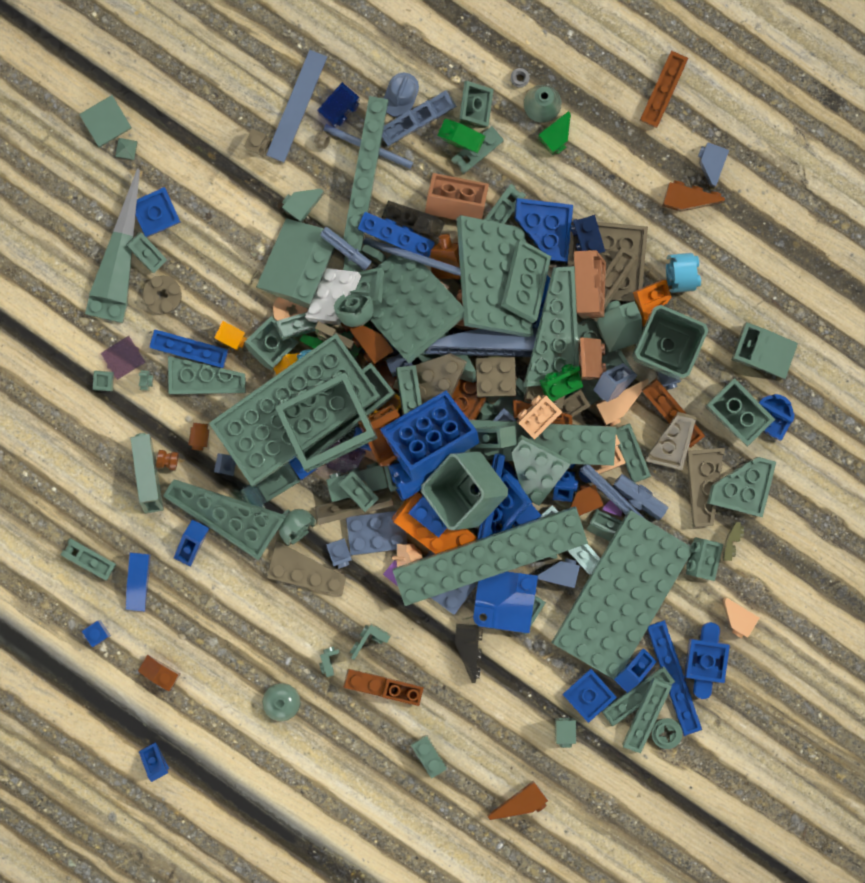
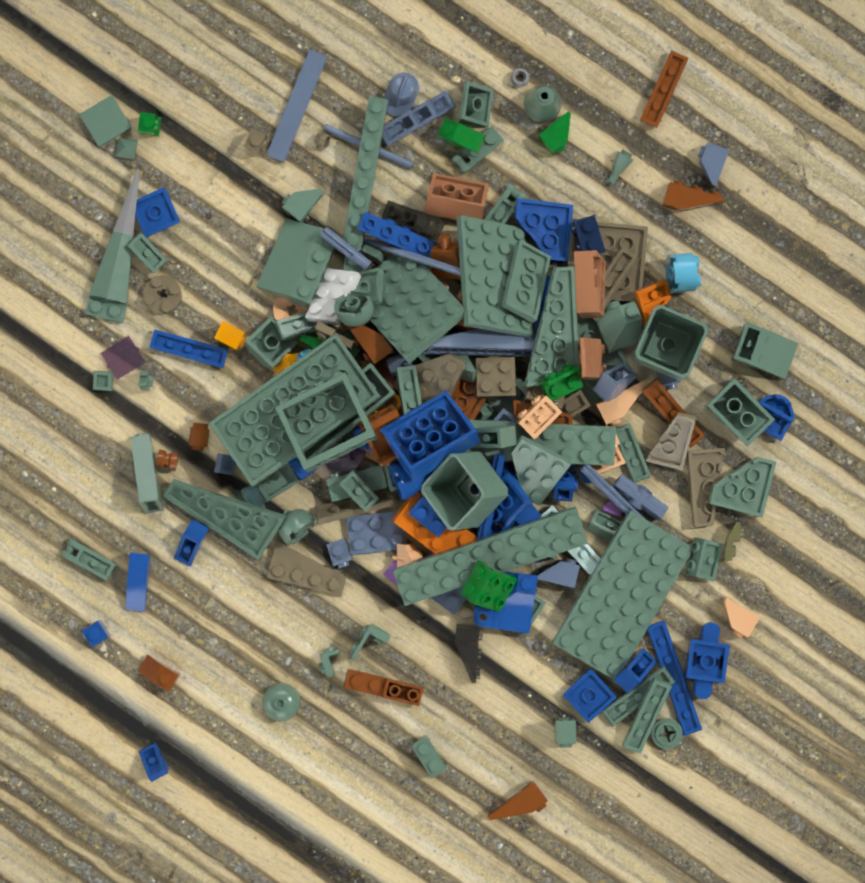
(149, 124): none -> green brick
(198, 378): sand green wing -> none
(339, 105): clear blue brick -> none
(488, 587): none -> green bracket
(586, 499): dark orange slope -> none
(621, 162): none -> sand green cone

